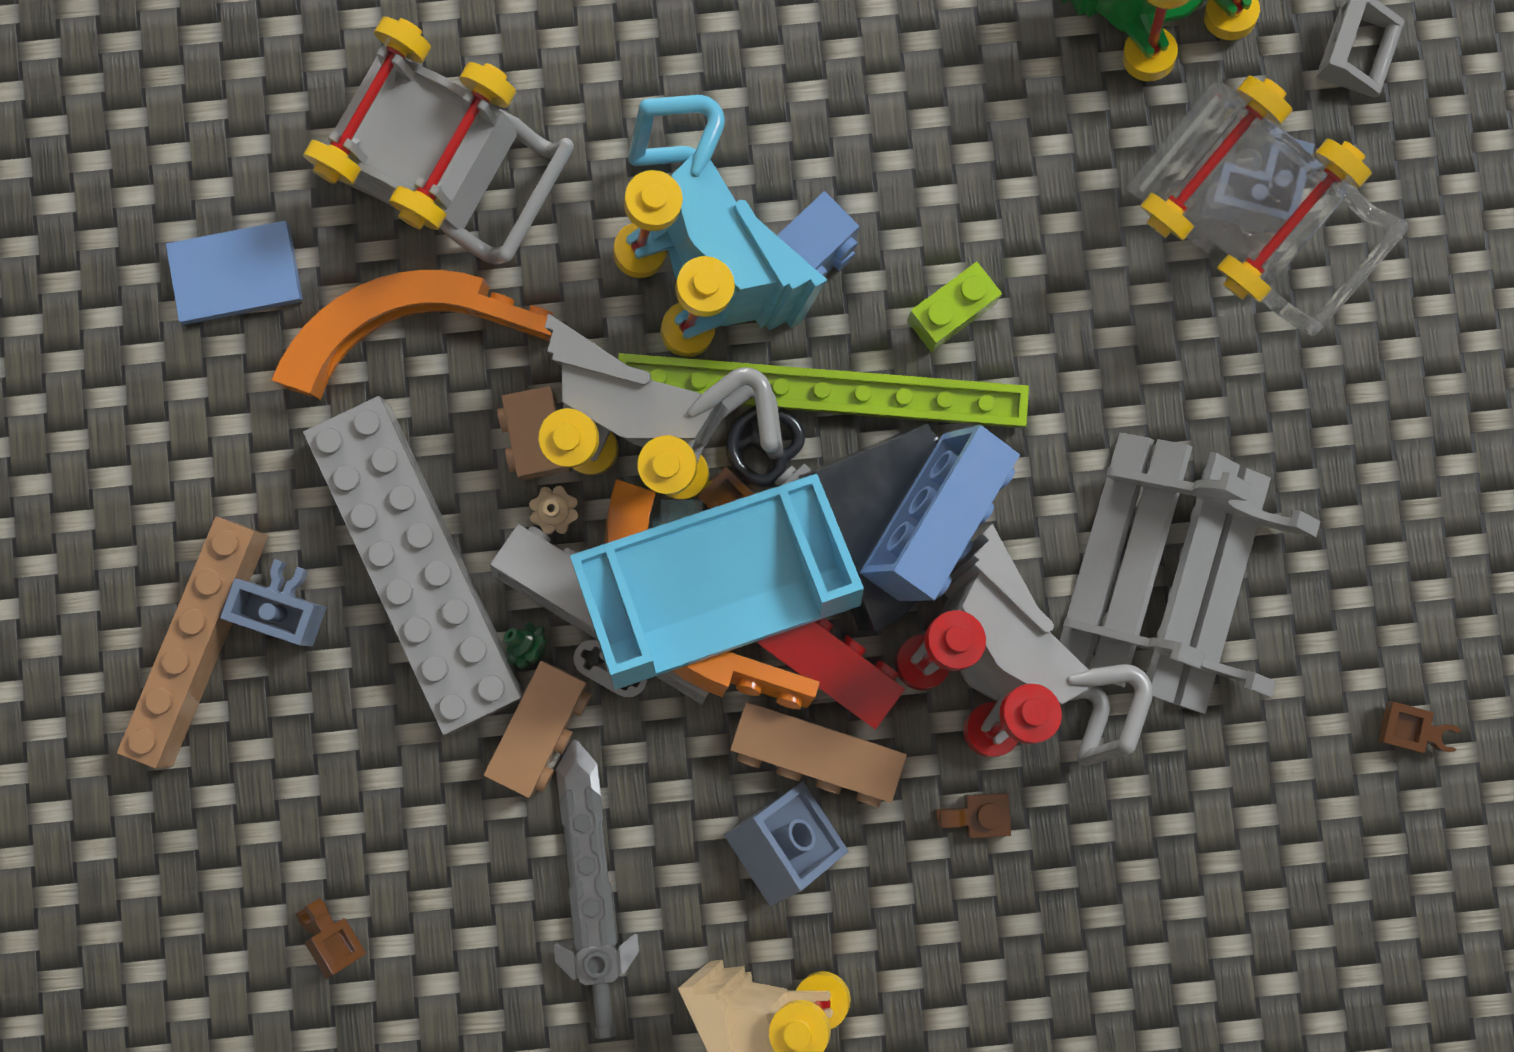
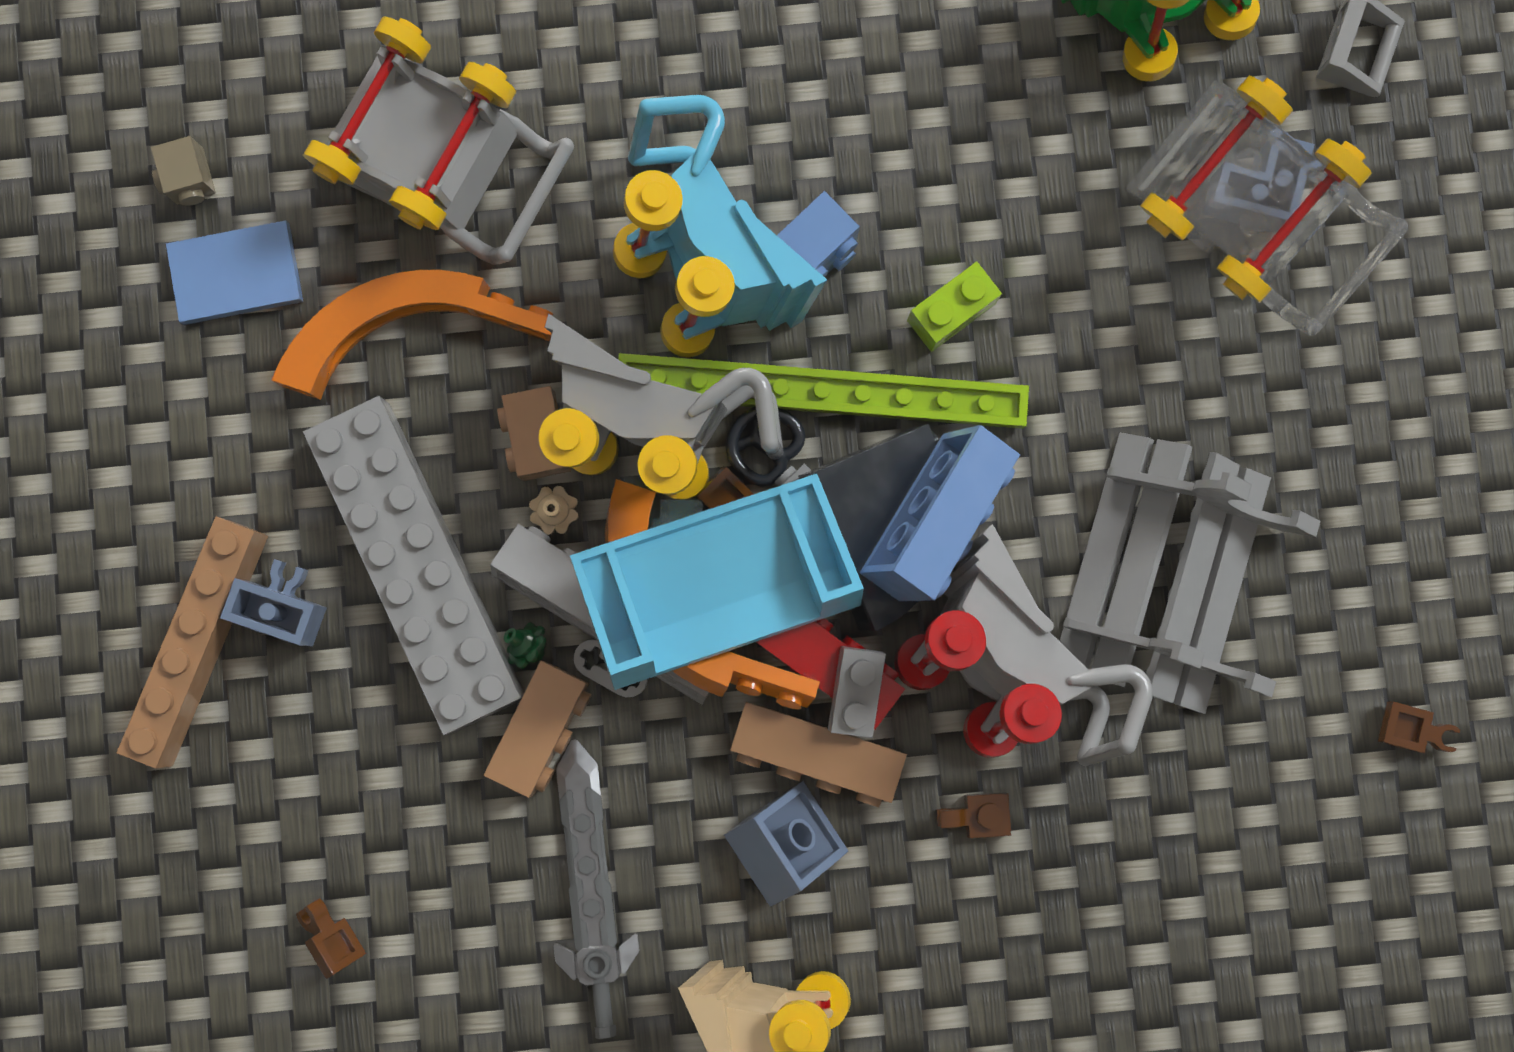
(182, 171): none -> dark tan brick
(856, 692): none -> light grey plate

